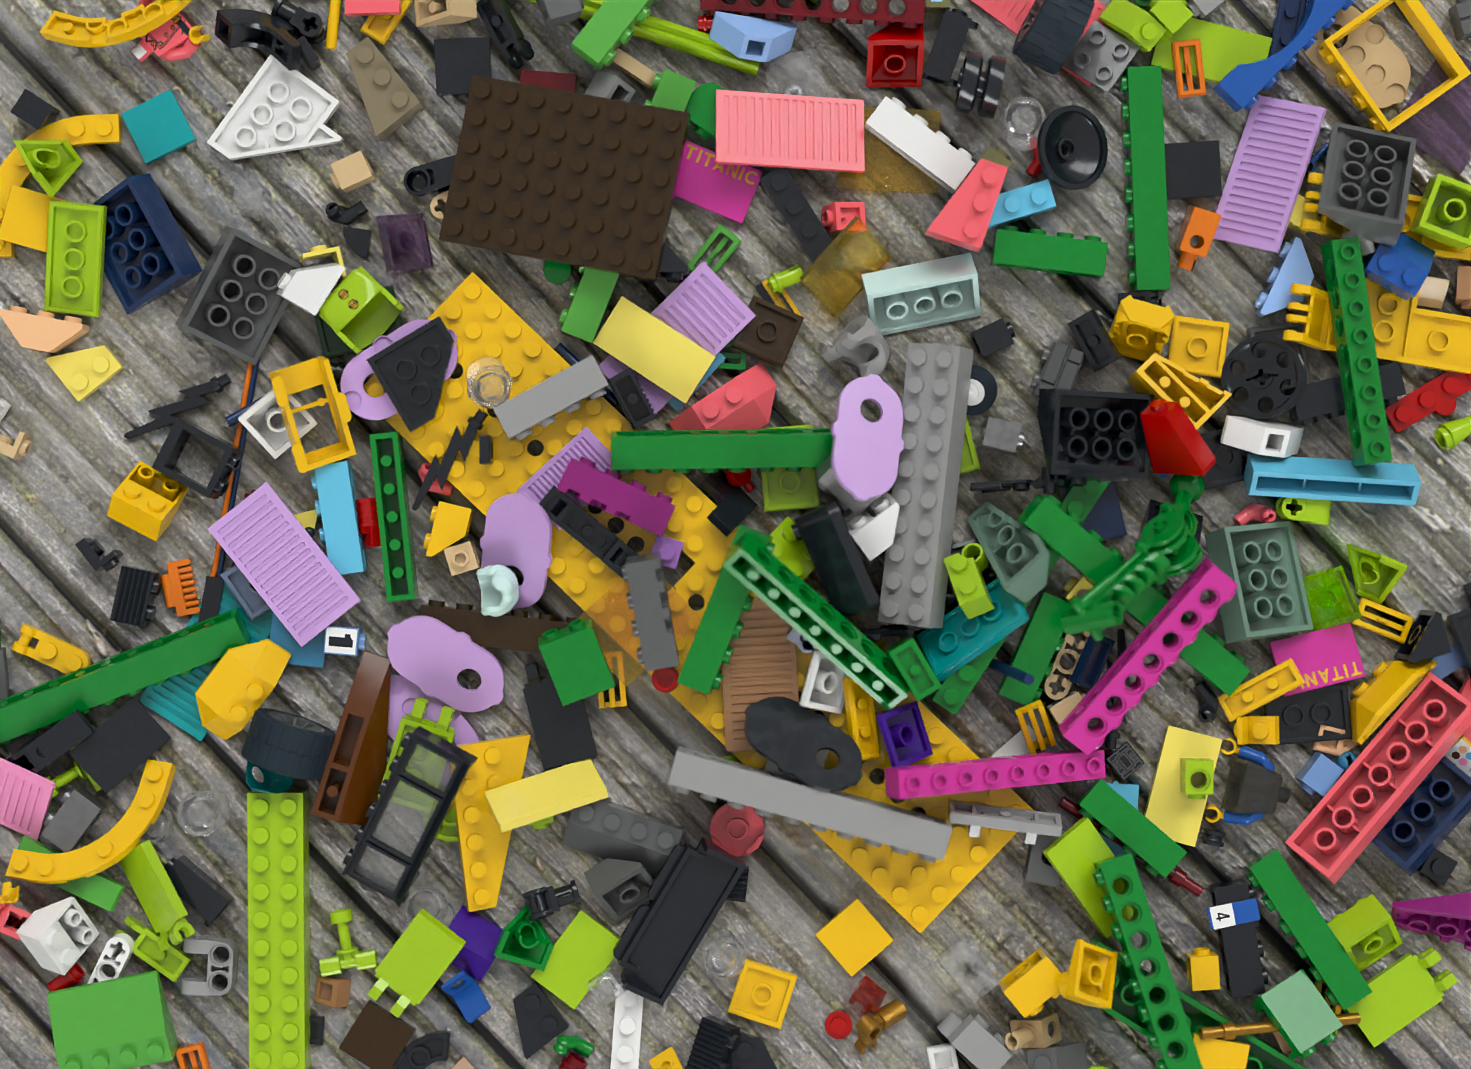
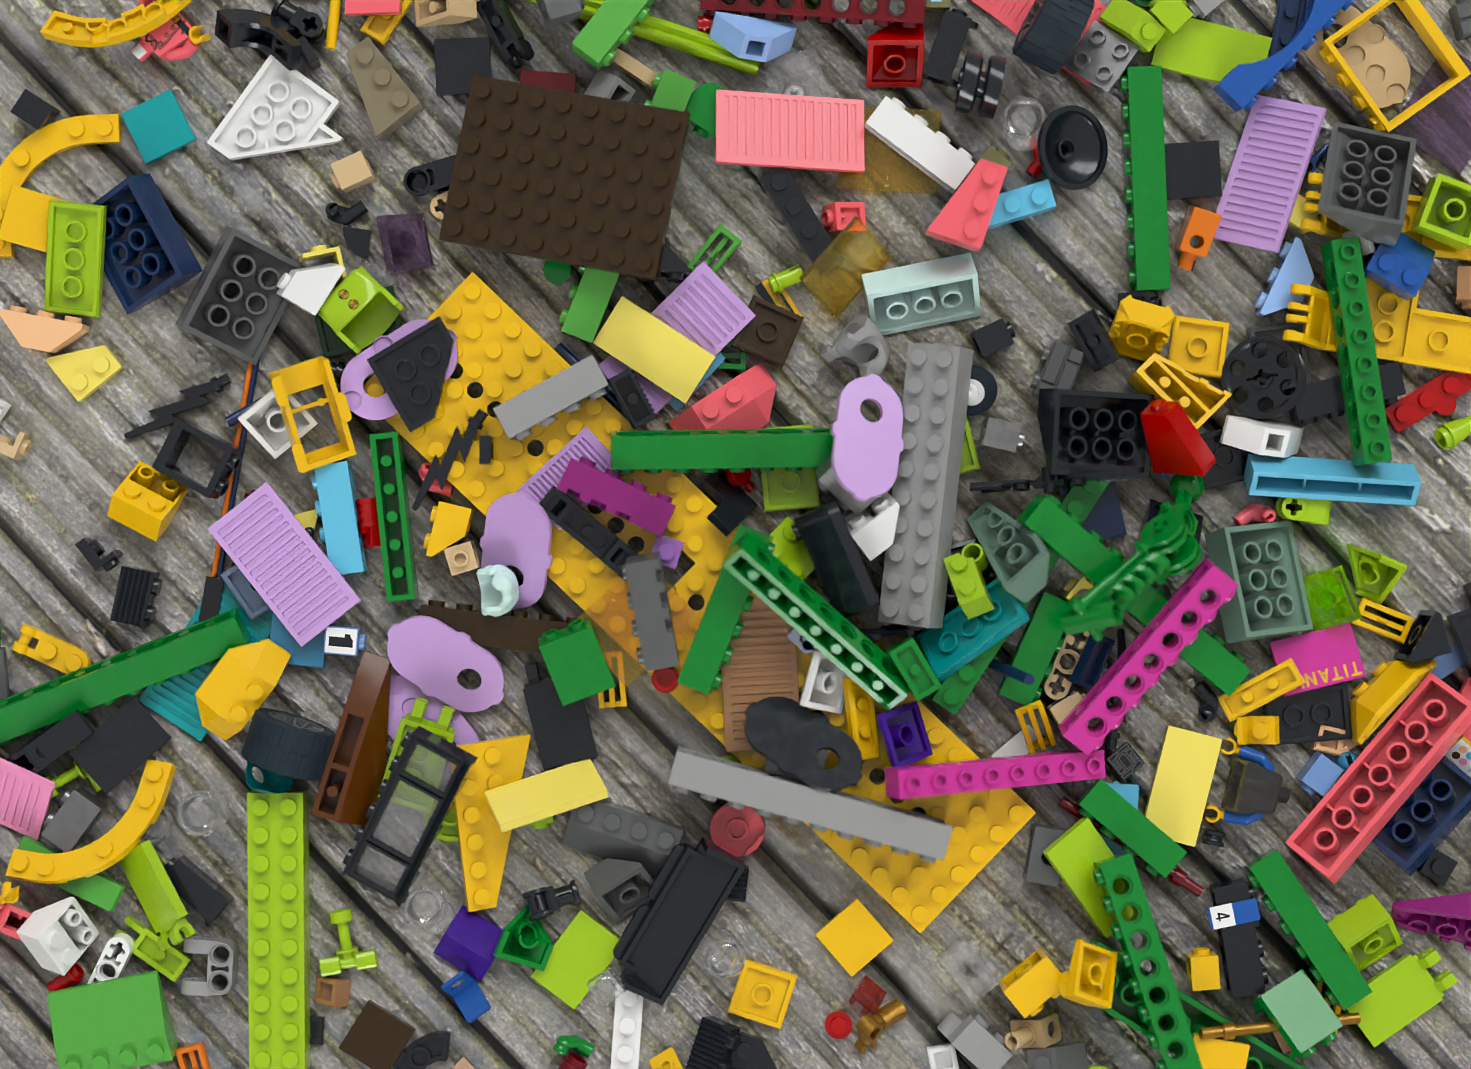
(49, 162): lime slope -> none
(174, 591): orange piece -> none
(416, 961): lime tile -> none
(488, 382): clear hat -> none
(537, 1019): black wing -> none
(714, 186): dark pink tile -> none
(1004, 818): light grey hinge -> none
(1049, 253): green brick -> none
(1188, 768): lime brick -> none
(1201, 91): orange tile -> none
(1433, 292): tan slope -> none

